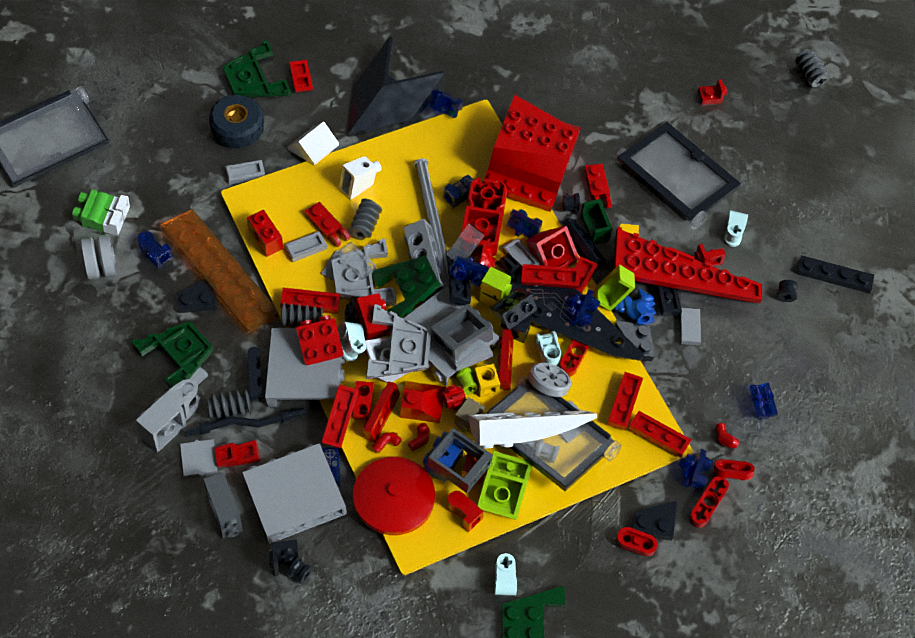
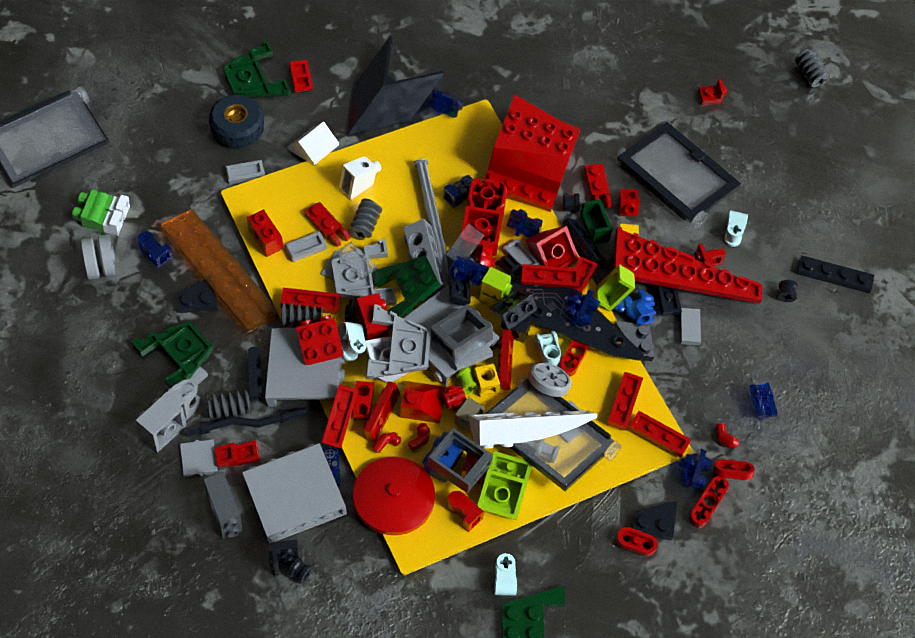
(629, 202): none -> red bracket

